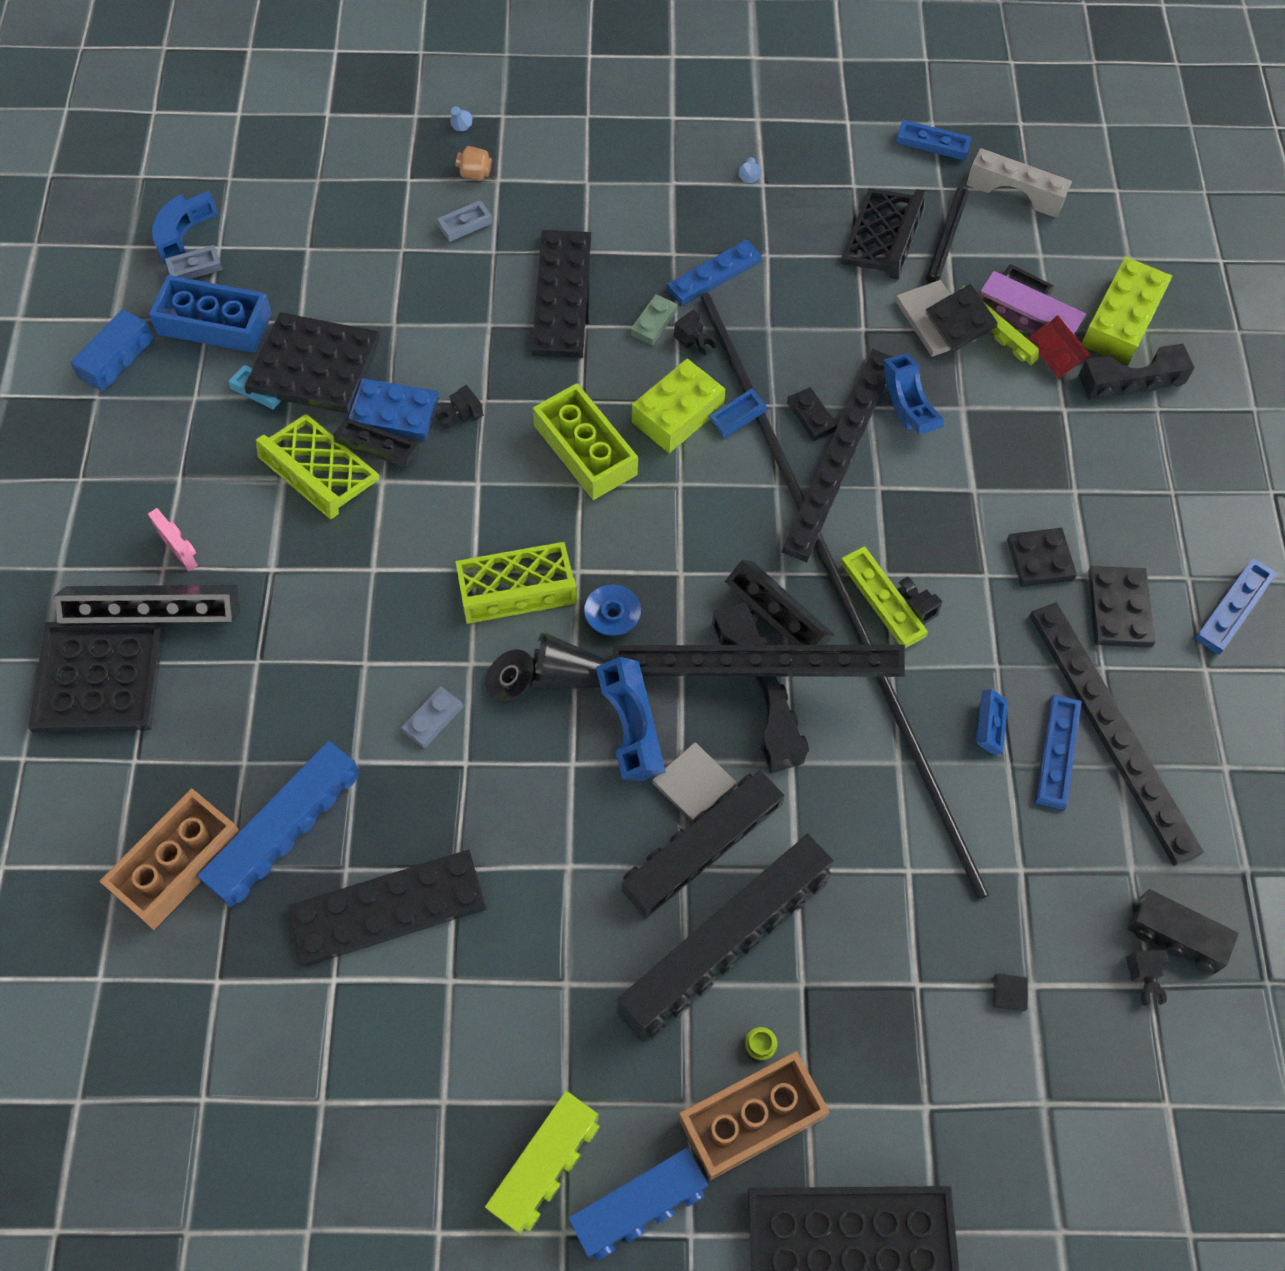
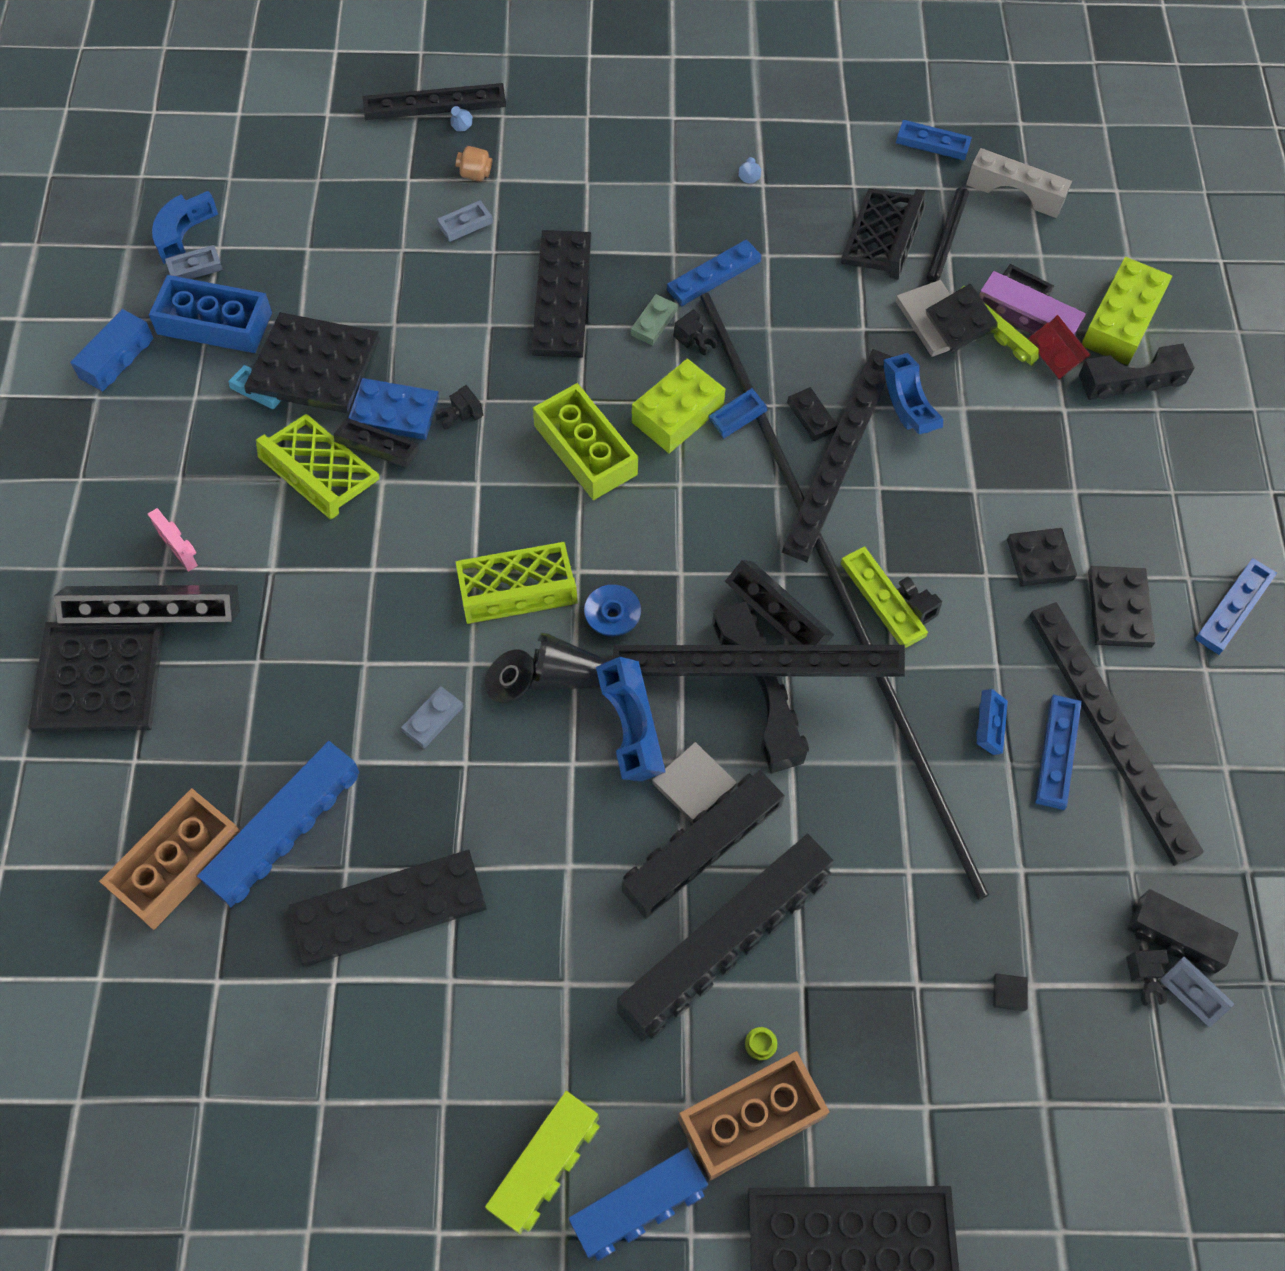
(433, 101): none -> black plate
(1196, 992): none -> sand blue plate

